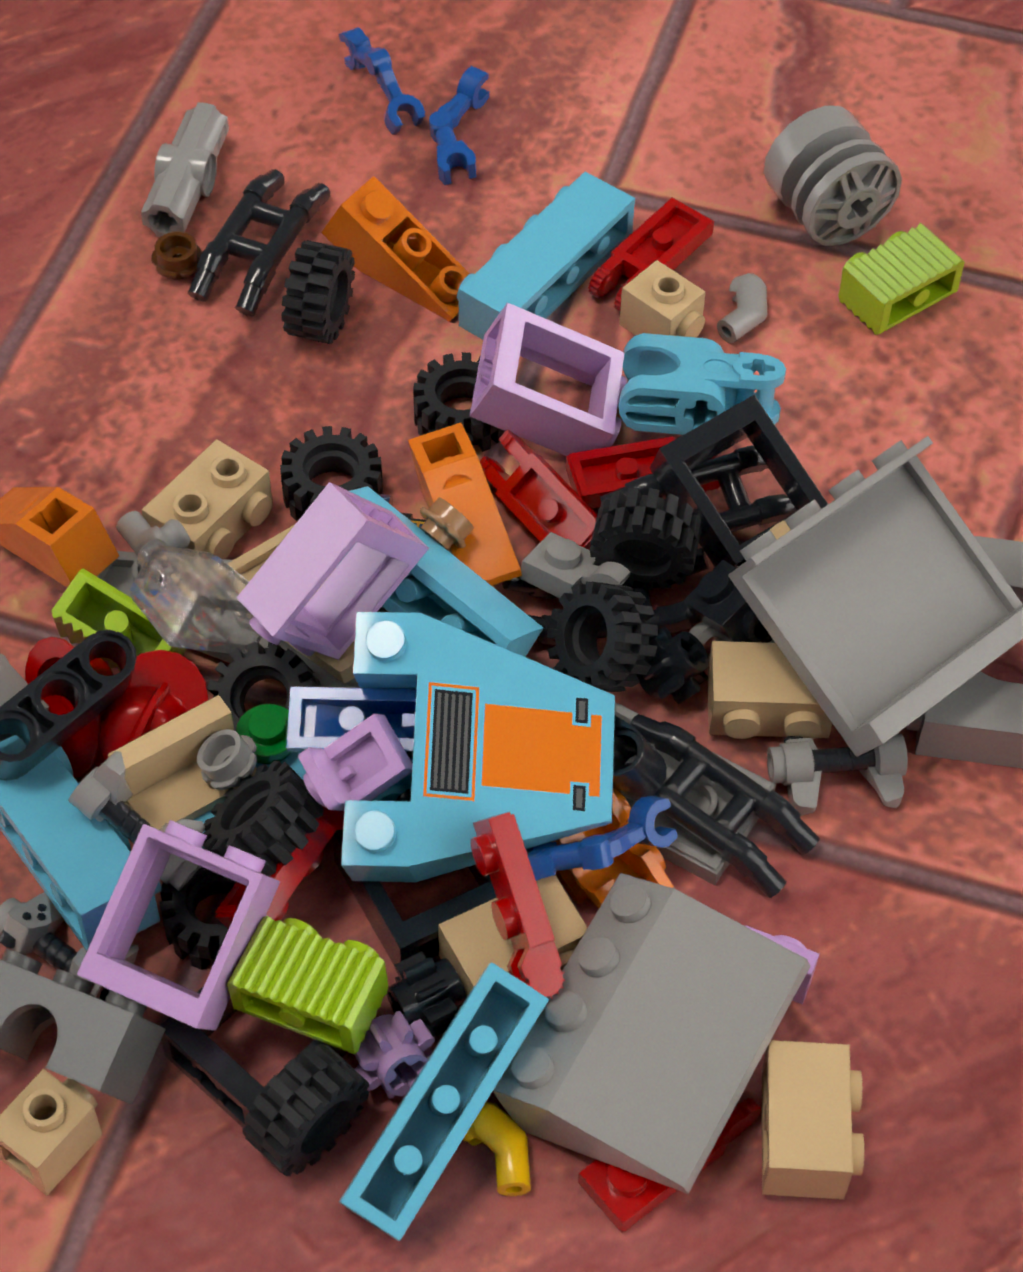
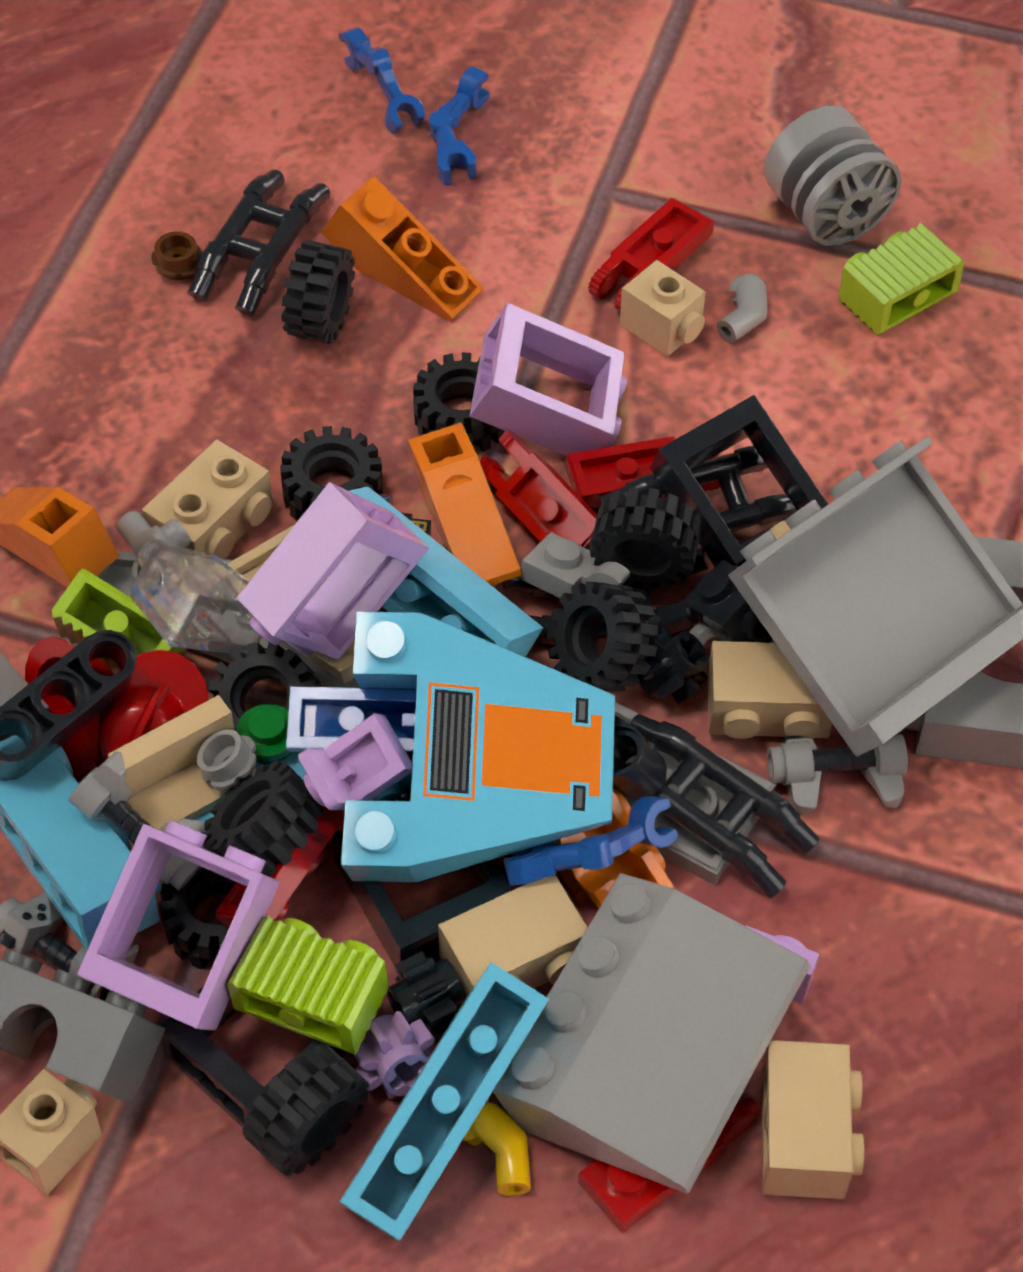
(185, 170): light grey piece -> none
(446, 524): medium nougat plate -> none
(519, 907): hinge -> none
(549, 254): medium azure brick -> none
(689, 380): medium azure piece -> none

